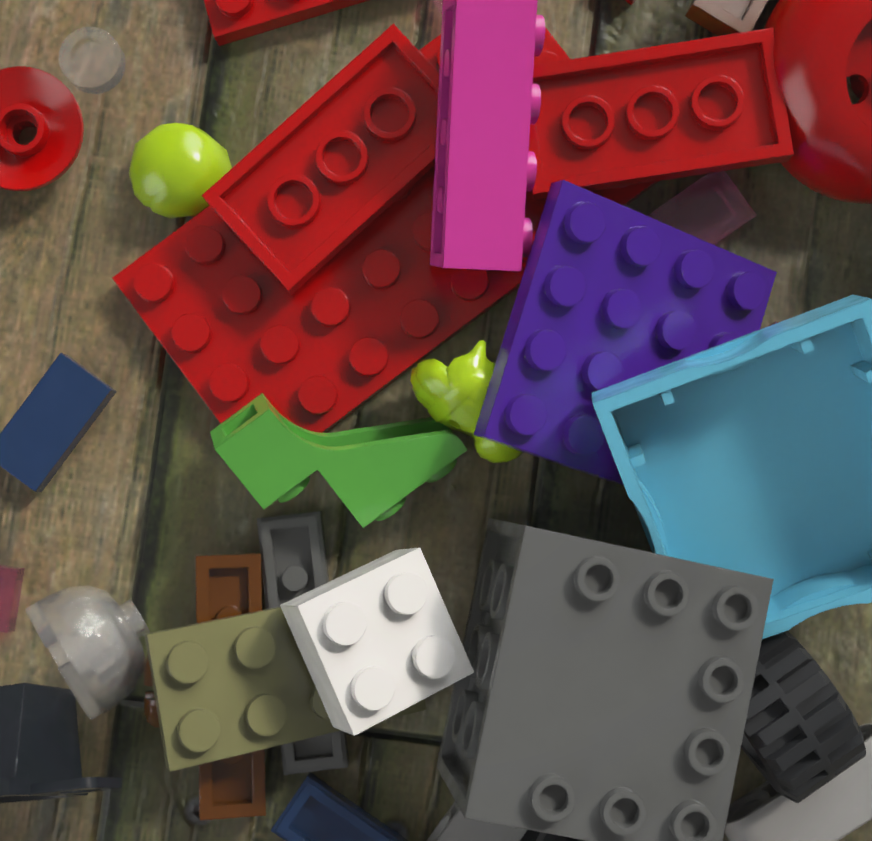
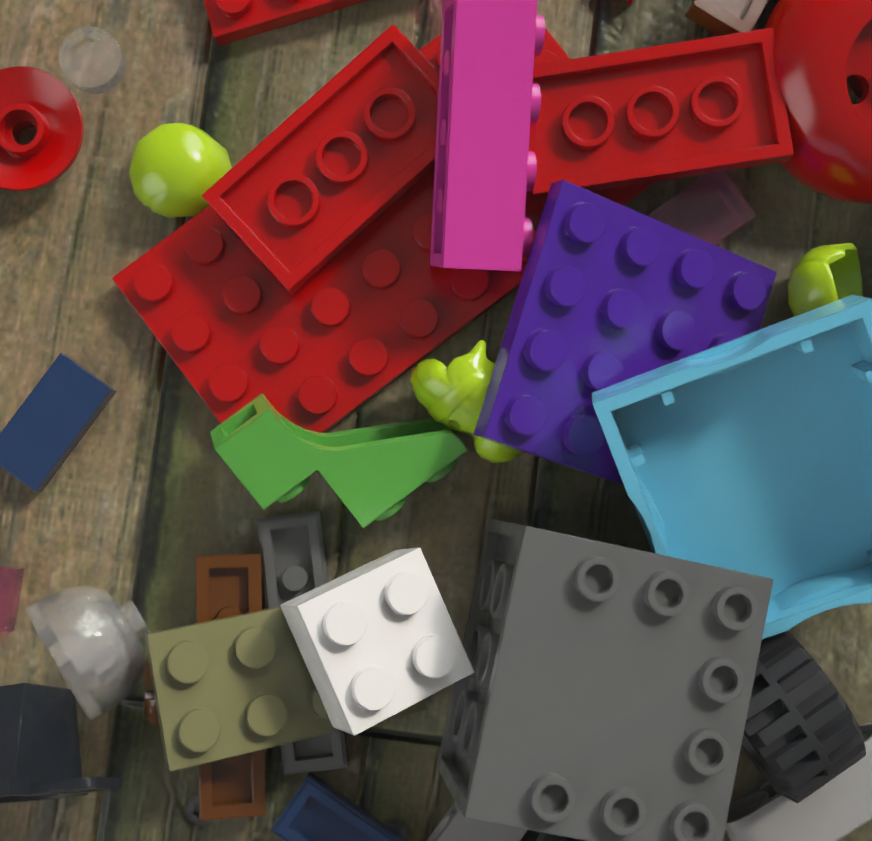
(824, 277): none -> lime hair

